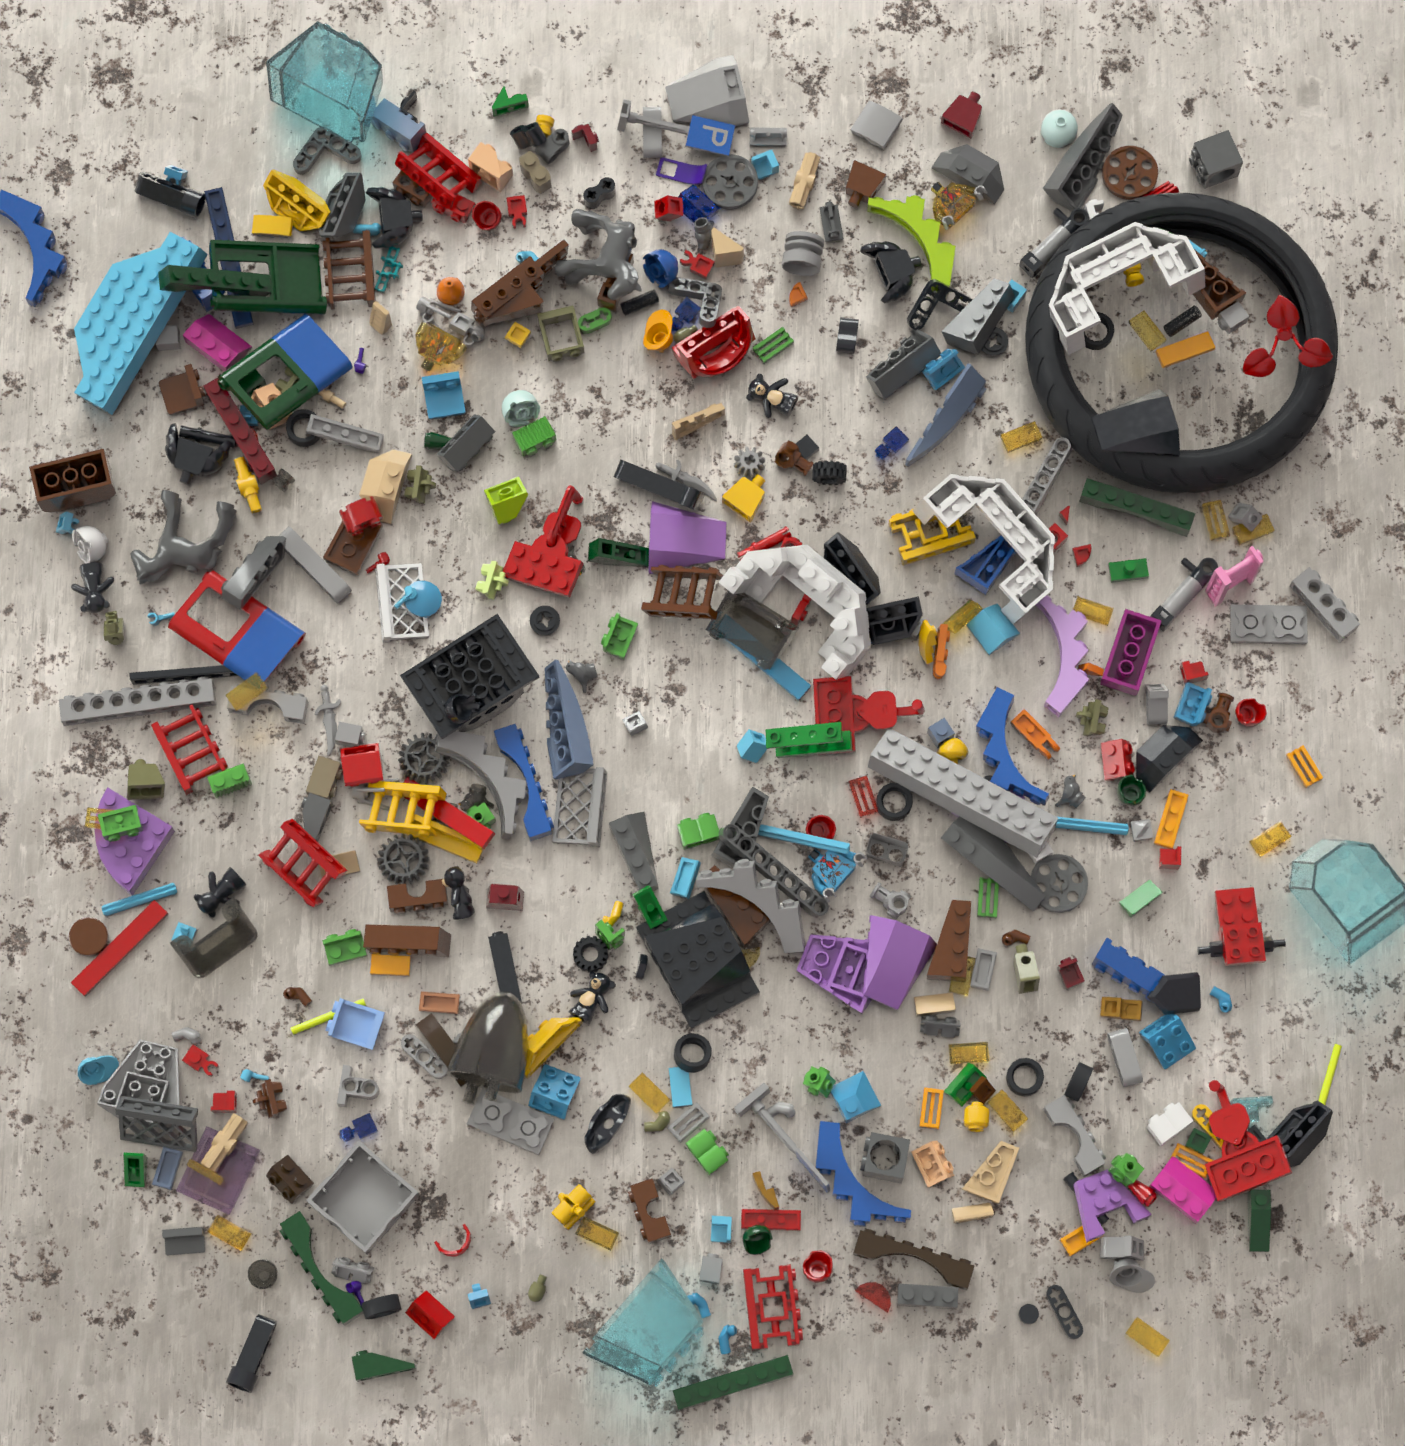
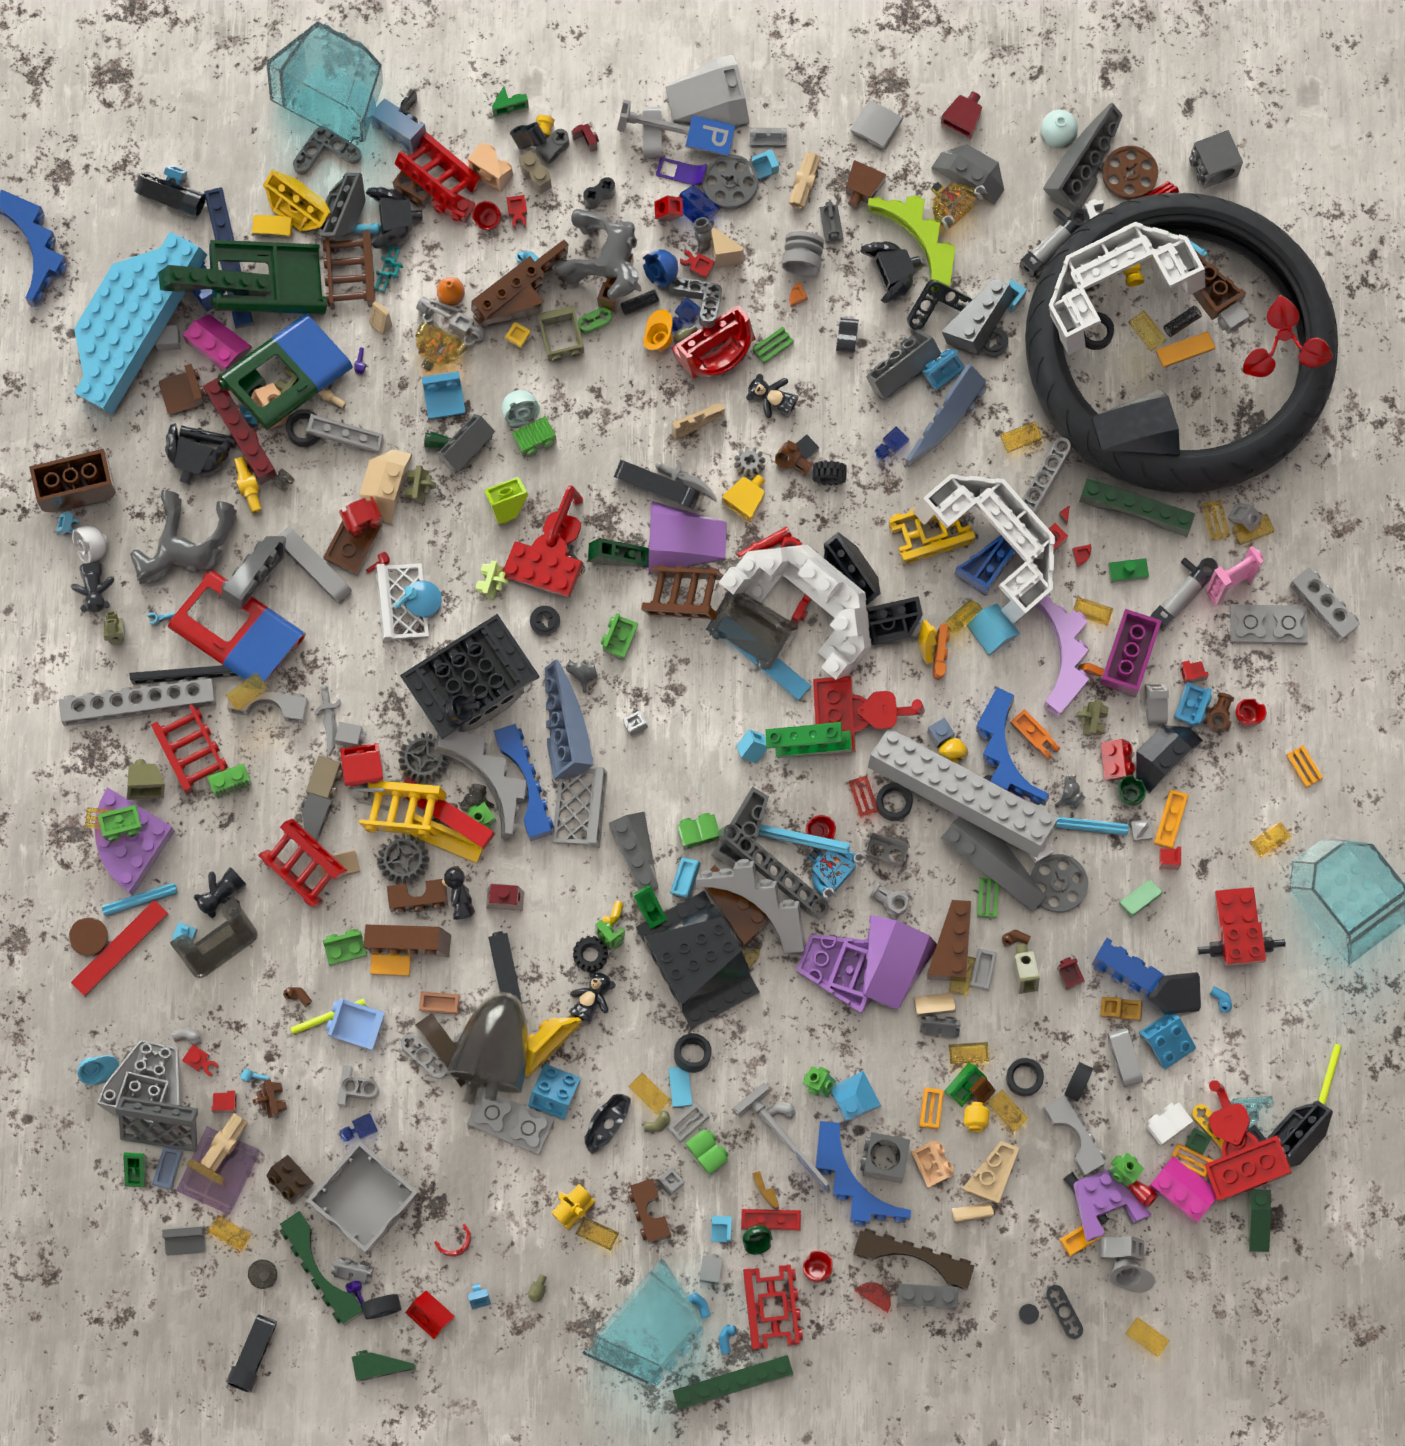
(641, 968): black tile -> none

